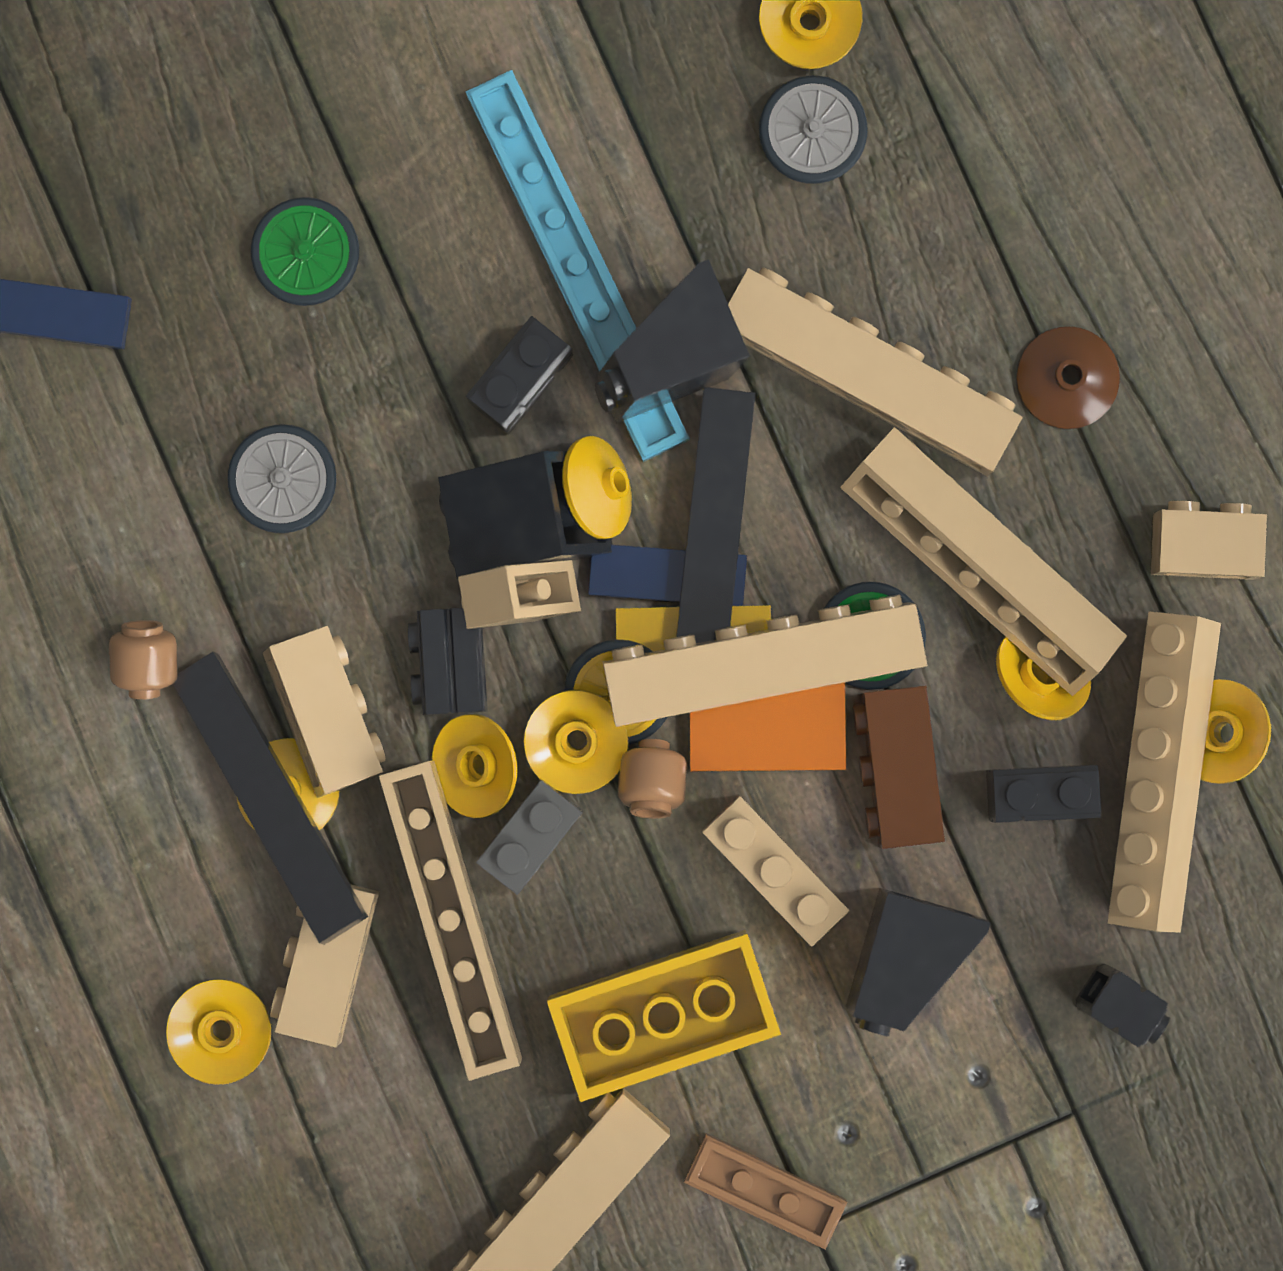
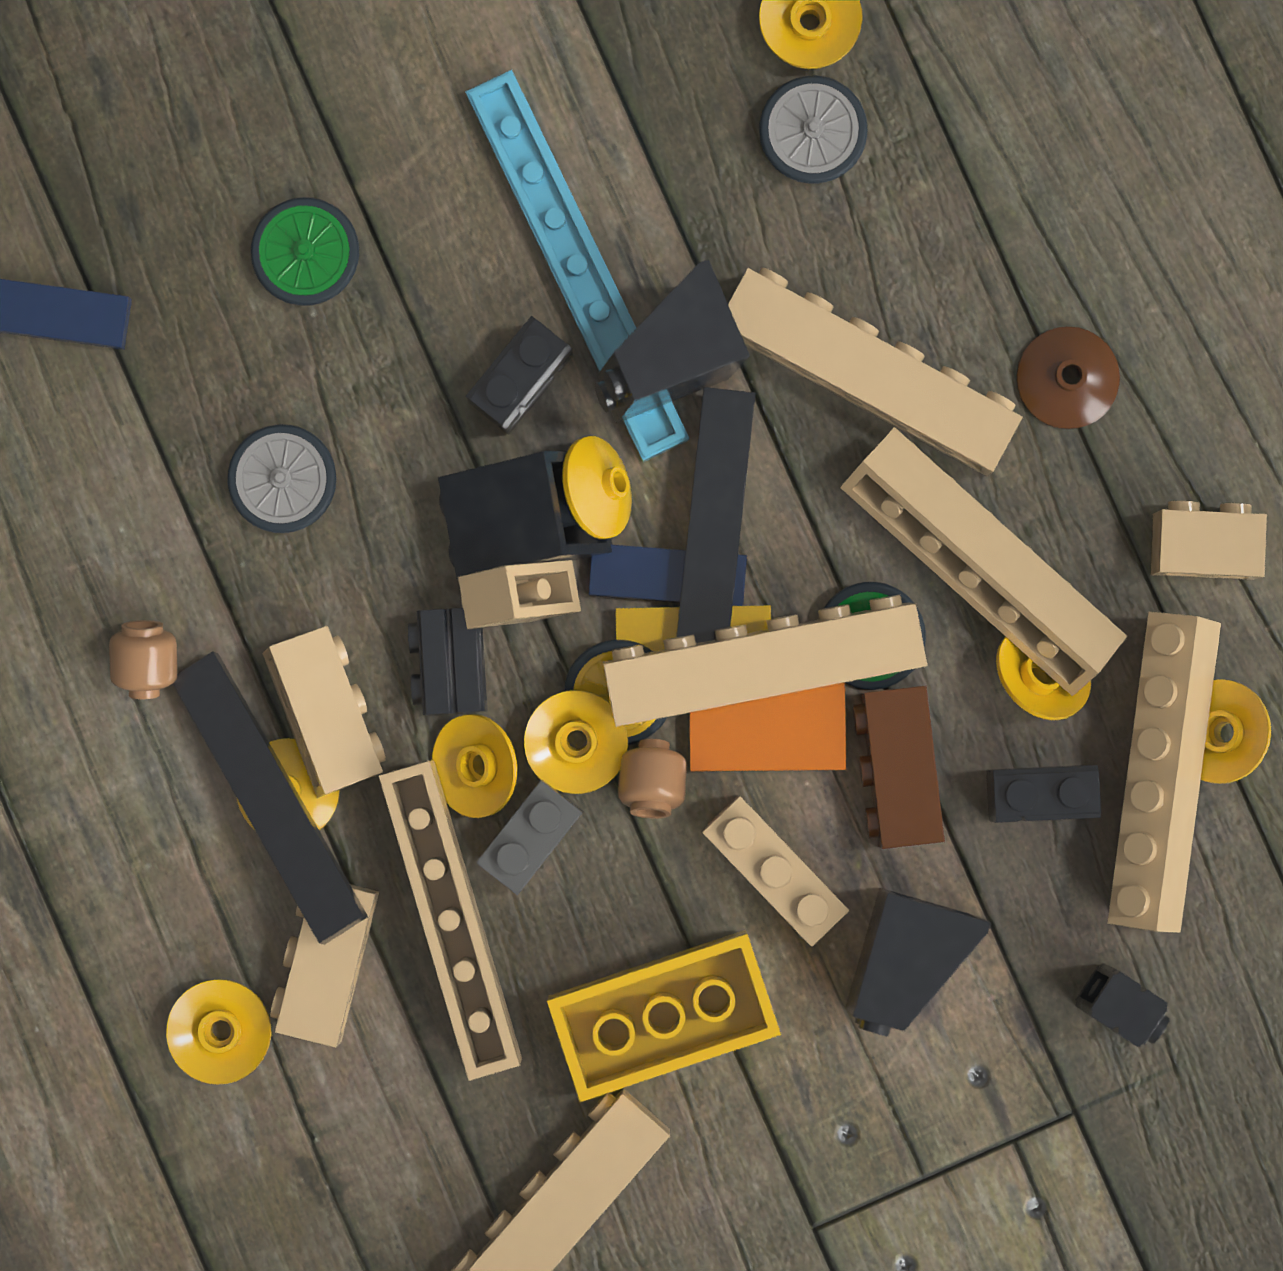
(765, 1191): medium nougat tile -> none

